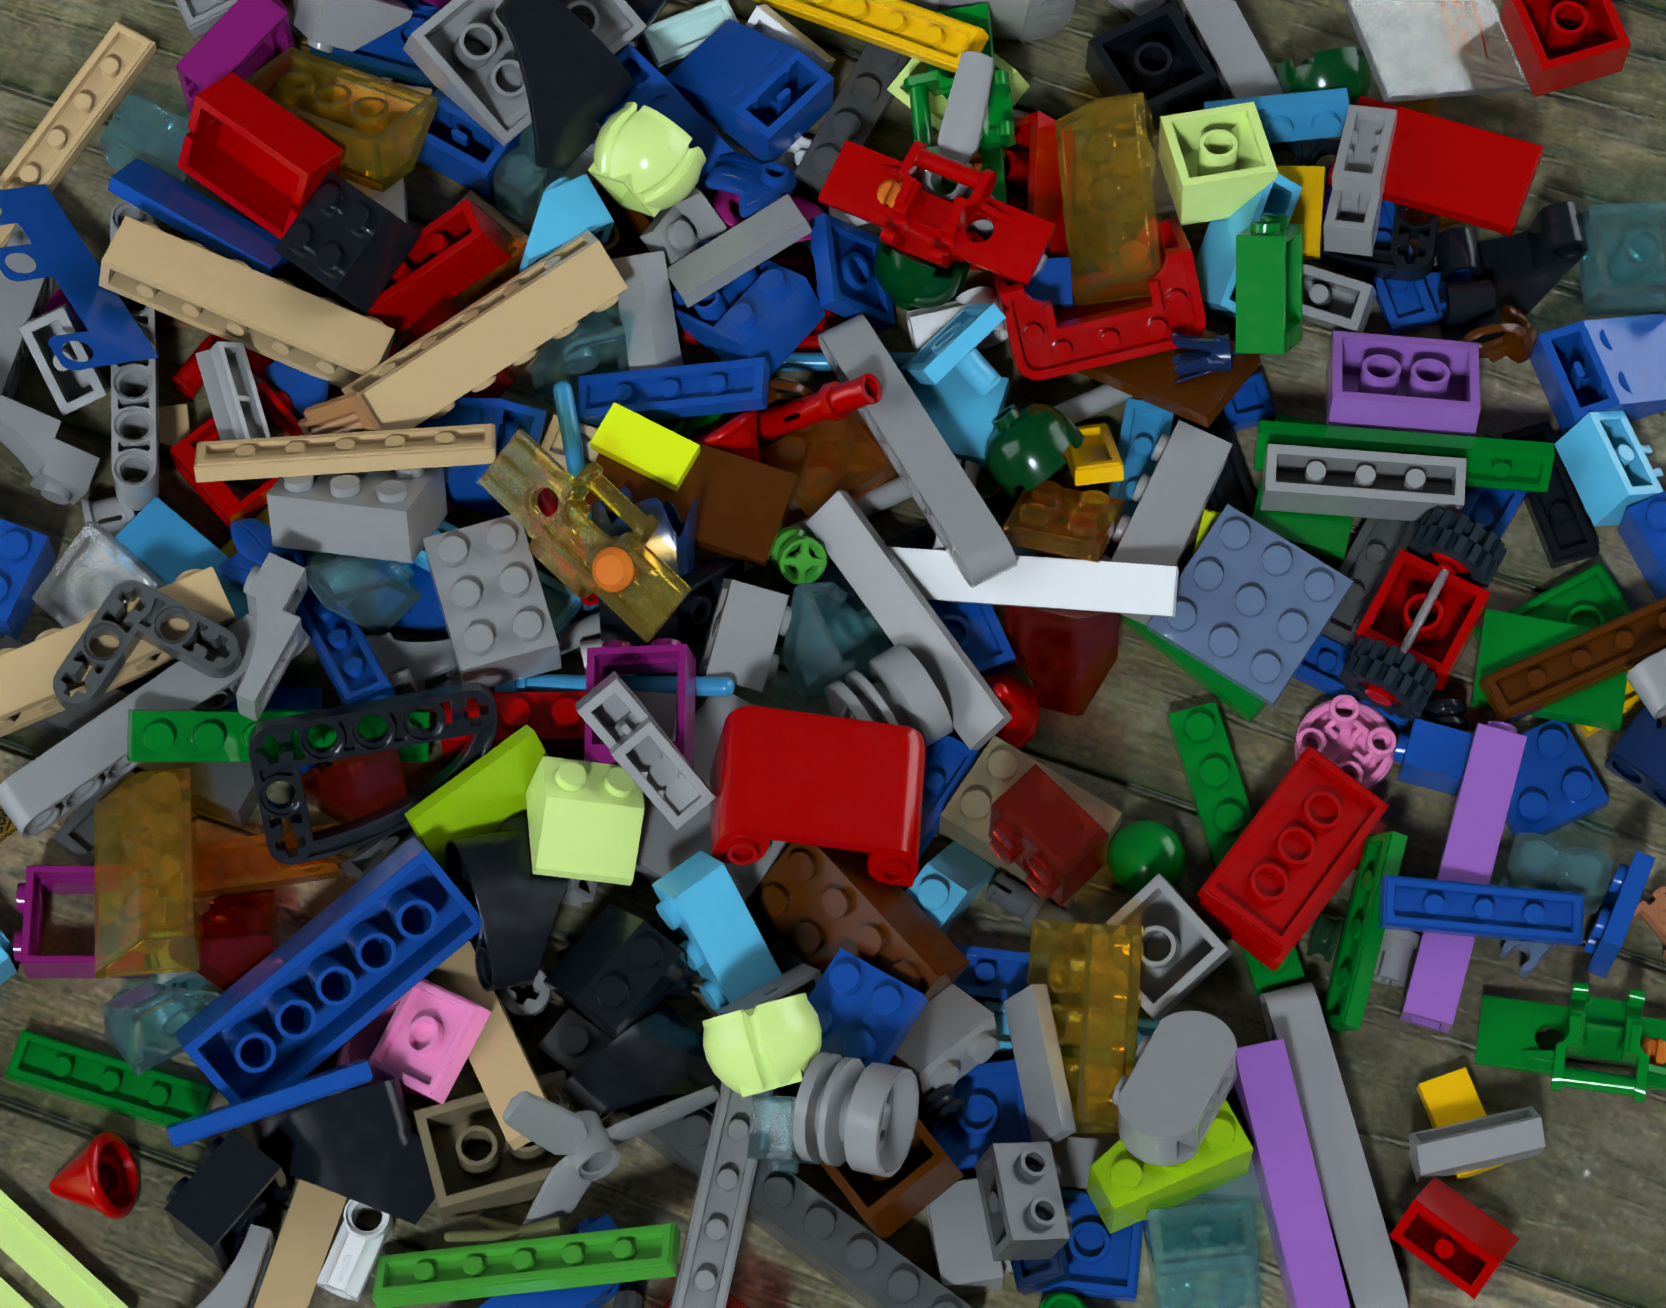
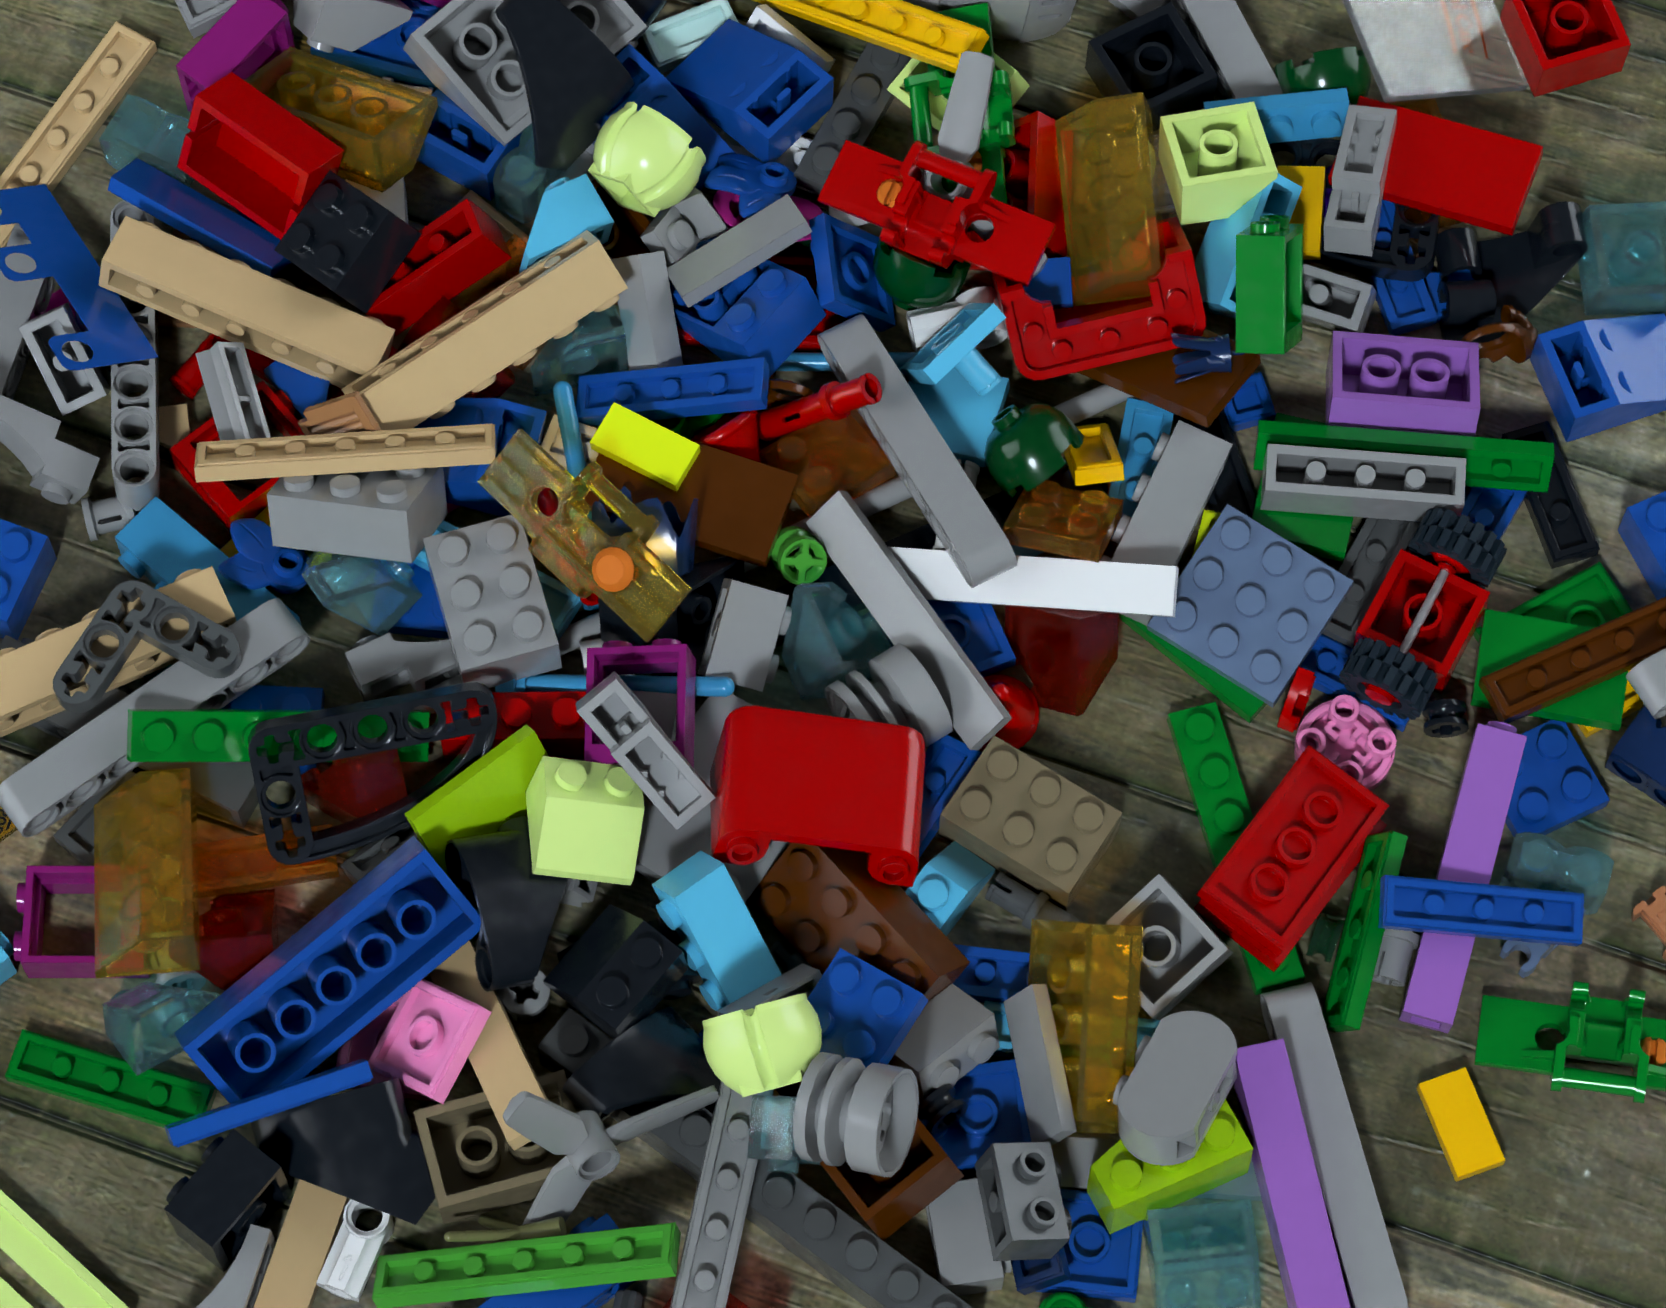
(88, 575): clear plate -> none
(101, 1177): red hat -> none
(273, 598): light grey slope -> none
(343, 653): blue tile -> none
(1046, 836): clear red brick -> none
(1143, 852): green hair -> none
(1296, 699): none -> red tile
(1432, 756): blue brick -> none
(1454, 1237): red brick -> none
(1476, 1144): light grey piece -> none
(1608, 466): medium azure brick -> none
(1617, 913): blue plate -> none

